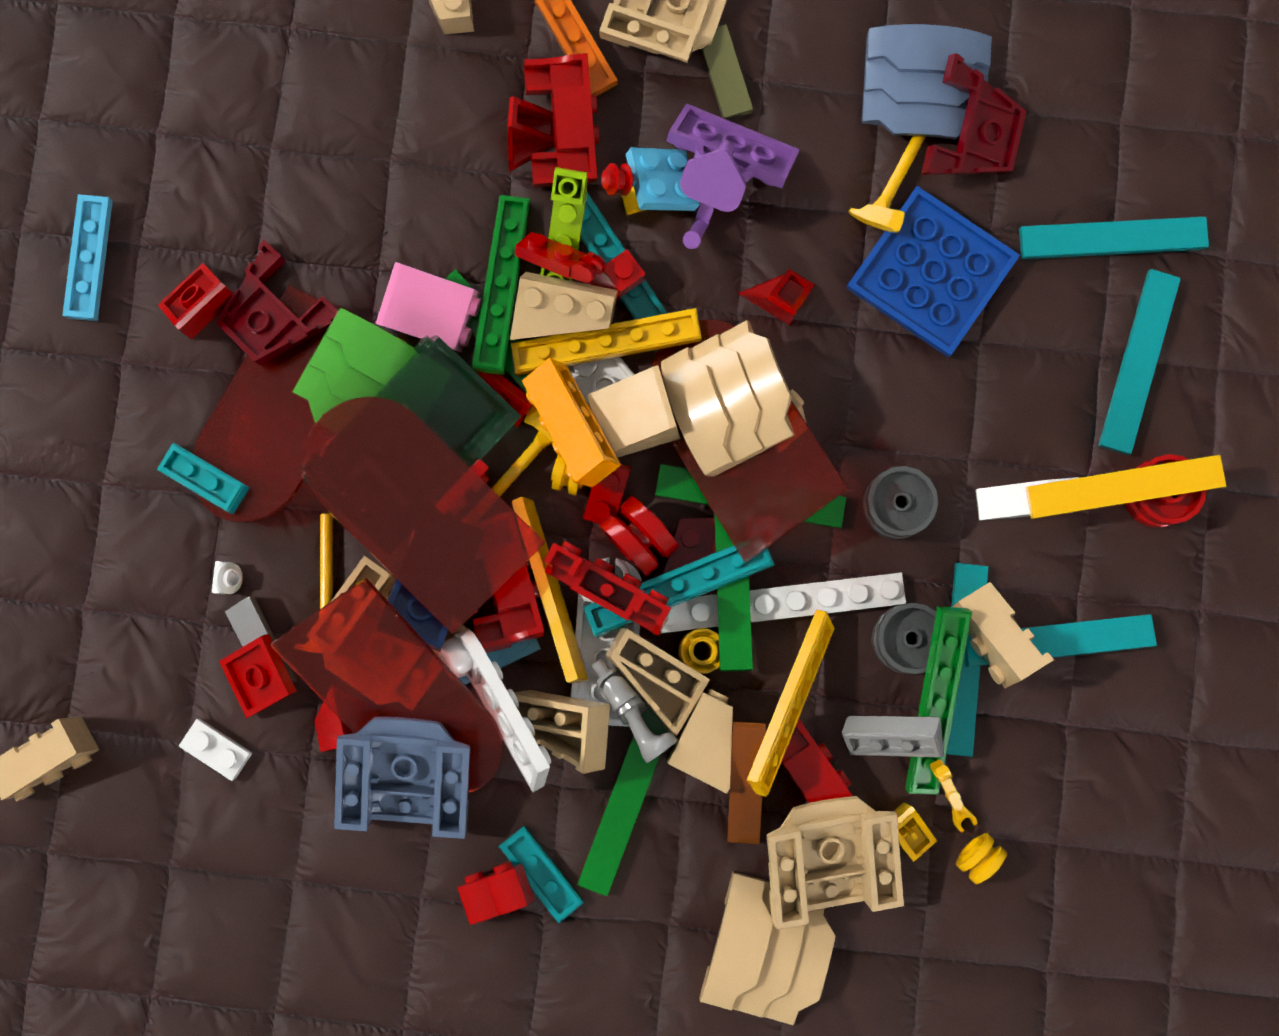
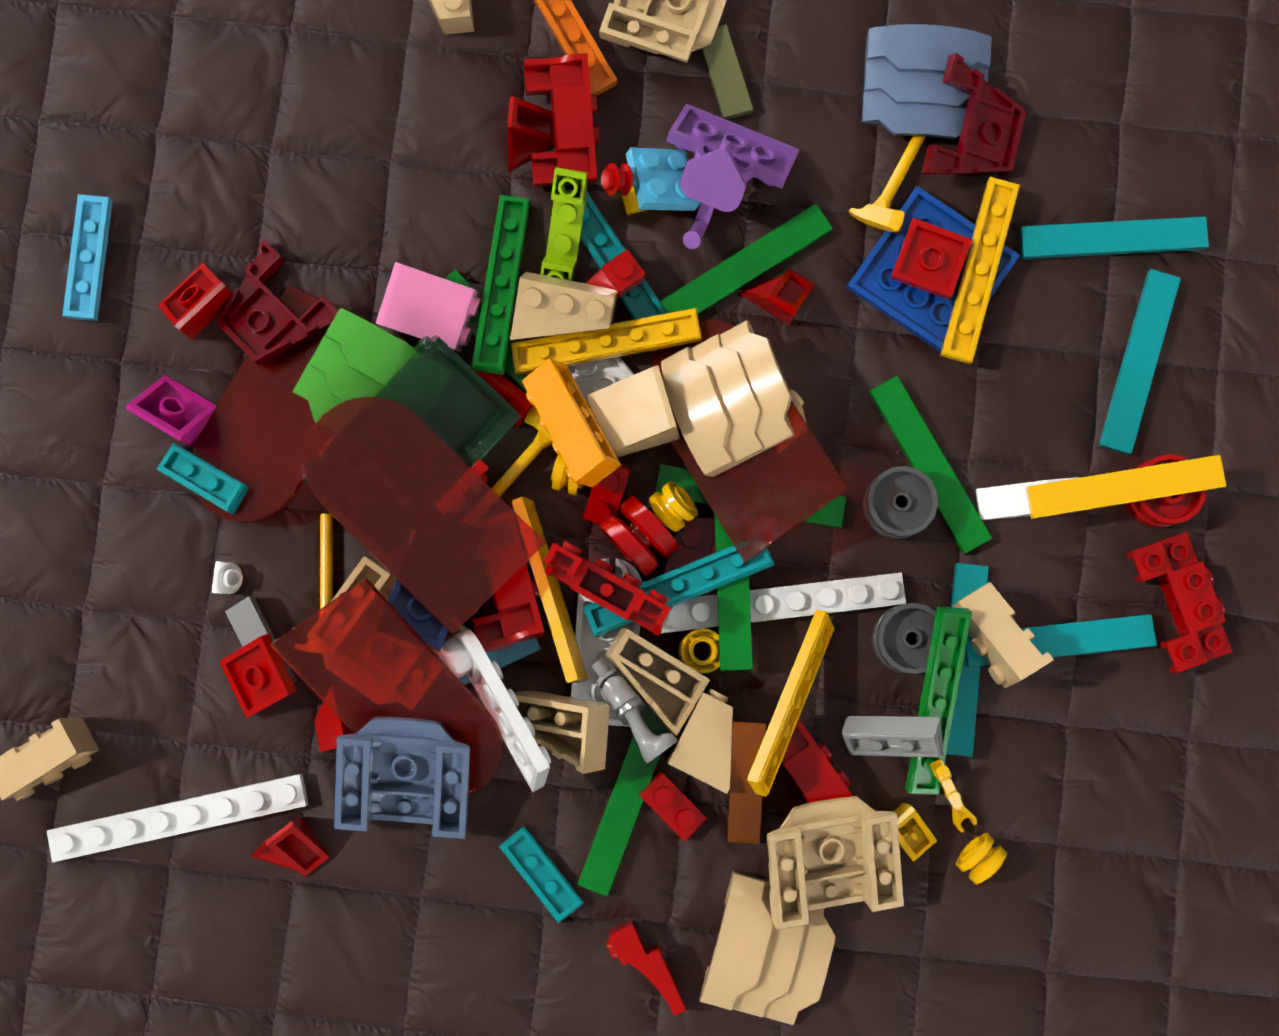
(173, 409): none -> dark pink slope
(177, 817): none -> white plate
(215, 749): white plate -> none
(293, 848): none -> red slope
(496, 892): red brick -> none
(559, 258): red hinge -> none
(629, 948): none -> red slope
(672, 806): none -> red plate
(673, 506): none -> yellow wheel
(750, 262): none -> green tile
(927, 457): none -> green tile
(931, 258): none -> red plate
(980, 270): none -> yellow tile
(1189, 598): none -> red bracket

